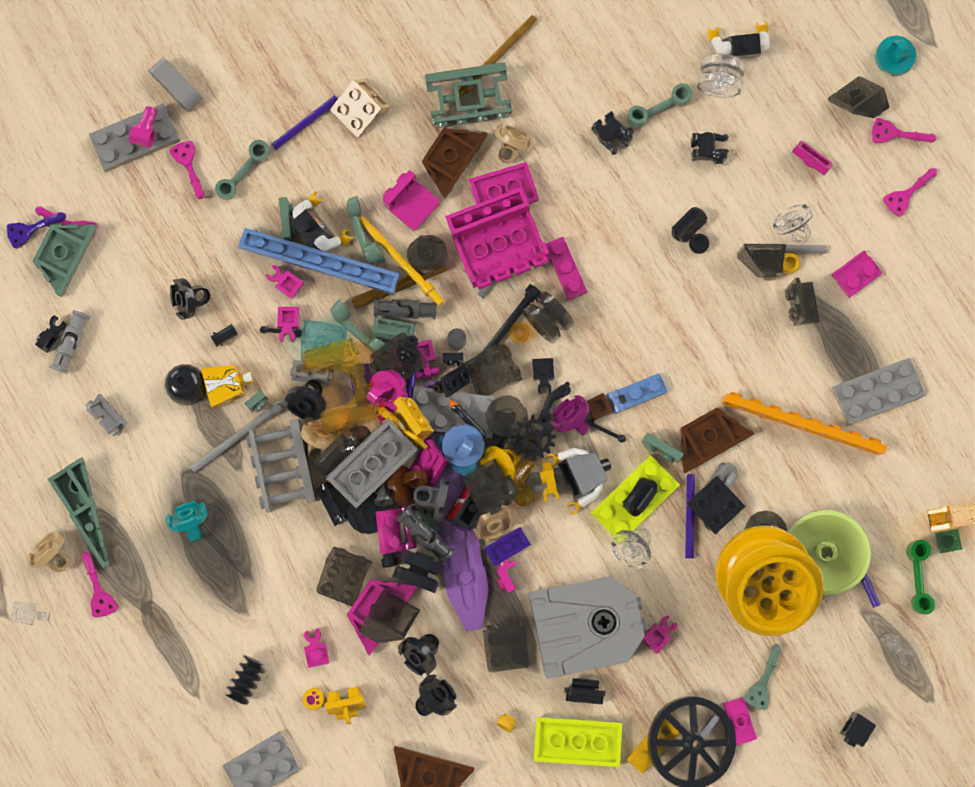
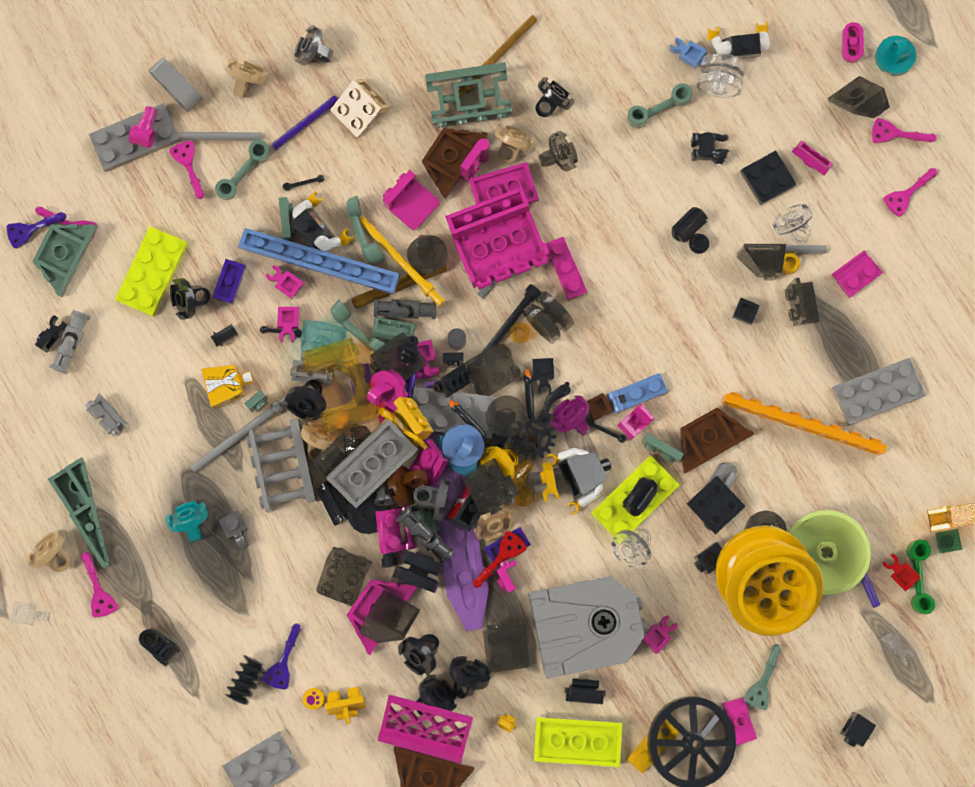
(151, 271): none -> neon yellow plate
(159, 646): none -> black piece
(185, 384): black cylinder -> none
(229, 281): none -> dark purple plate
(234, 527): none -> flat silver plate
(244, 136): none -> light grey bar
(245, 74): none -> tan tile
(282, 664): none -> dark purple piece
(287, 186): none -> black hinge
(311, 47): none -> flat silver tile
(317, 652): dark pink plate -> none
(422, 740): none -> dark pink fence
(468, 674): none -> black tile
(471, 164): none -> dark pink plate
(503, 554): none -> red piece
(528, 393): none -> black piece
(554, 95): none -> black tile
(560, 153): none -> clear smoke tile
(610, 131): black animal -> none
(636, 421): none -> dark pink bracket
(689, 54): none -> medium blue plate
(689, 540): dark purple bar -> none
(700, 563): none -> black brick
(745, 311): none -> black plate
(768, 177): none -> black plate
(852, 44): none -> dark pink plate
(902, 575): none -> red plate

